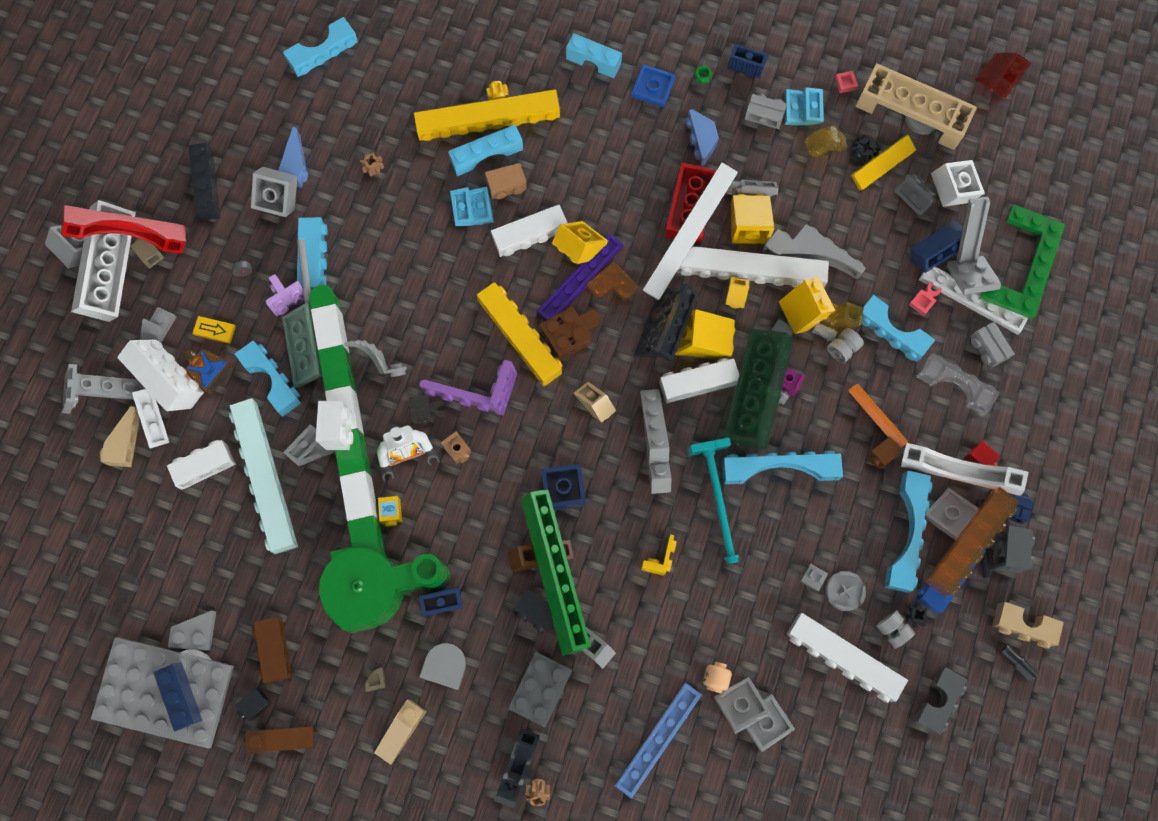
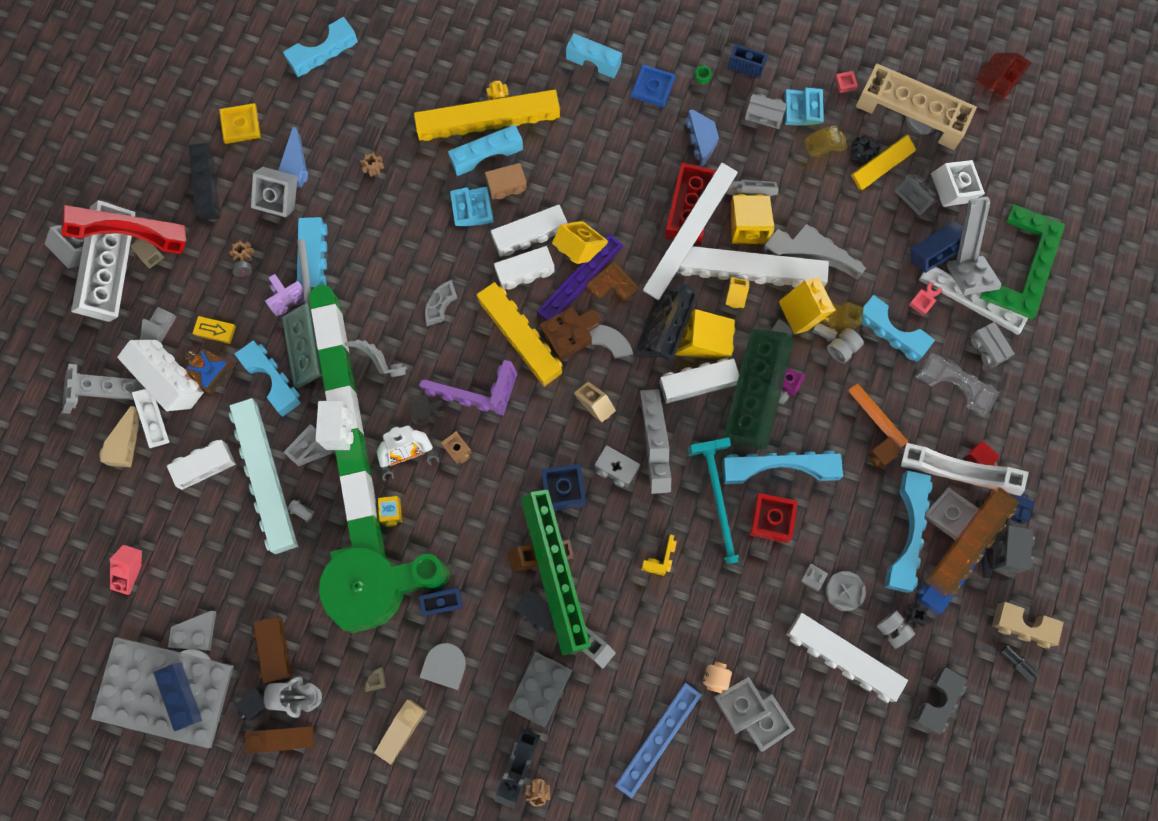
(124, 569): none -> coral slope
(239, 123): none -> yellow tile
(242, 251): none -> medium nougat gear
(292, 697): none -> light grey head
(300, 510): none -> light grey pin
(438, 302): none -> light grey tile
(524, 268): none -> white brick
(610, 458): none -> light grey brick
(611, 340): none -> light grey tile
(773, 518): none -> red brick

